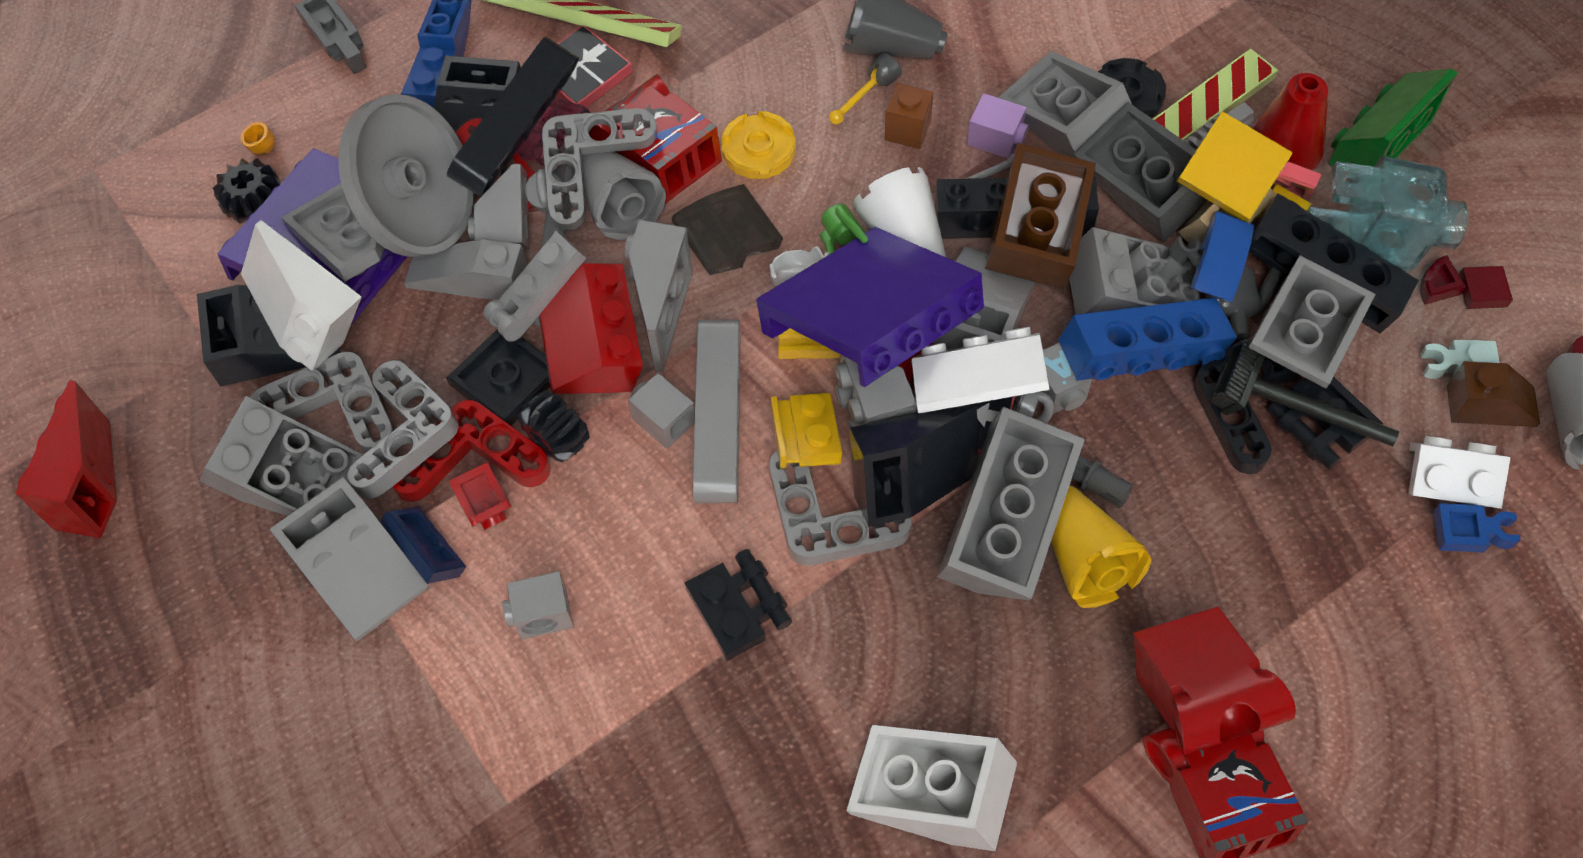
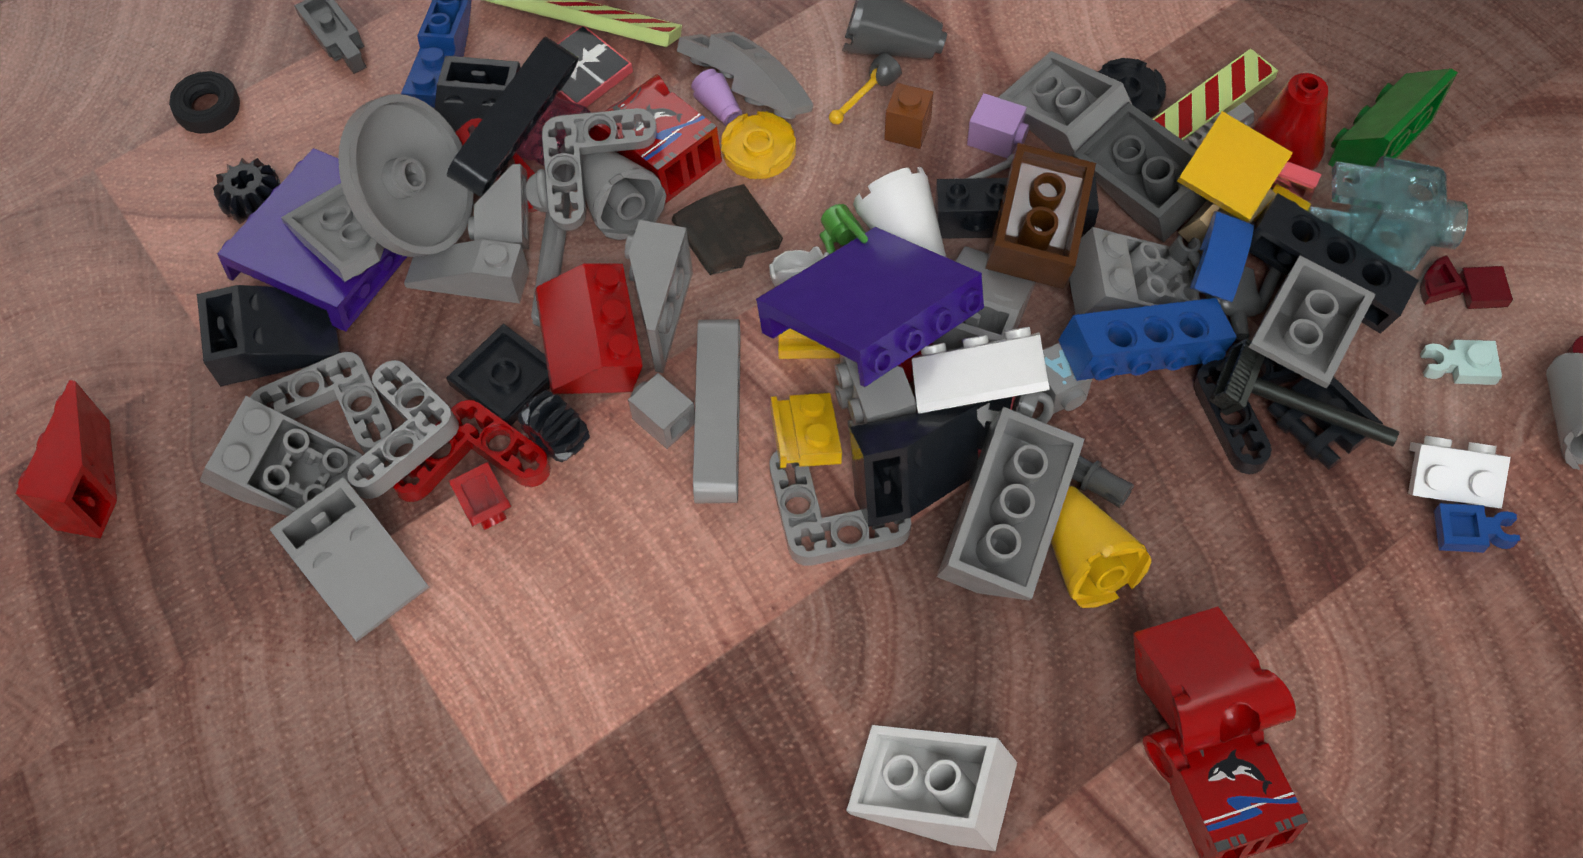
(212, 118): none -> black tyre
(258, 138): light orange hinge -> none
(298, 297): white slope -> none
(422, 544): dark blue plate -> none
(534, 287): light grey plate -> none
(538, 605): light grey brick -> none
(716, 96): none -> lavender cone
(725, 610): black plate -> none
(753, 71): none -> light grey slope
(1492, 396): reddish brown slope -> none

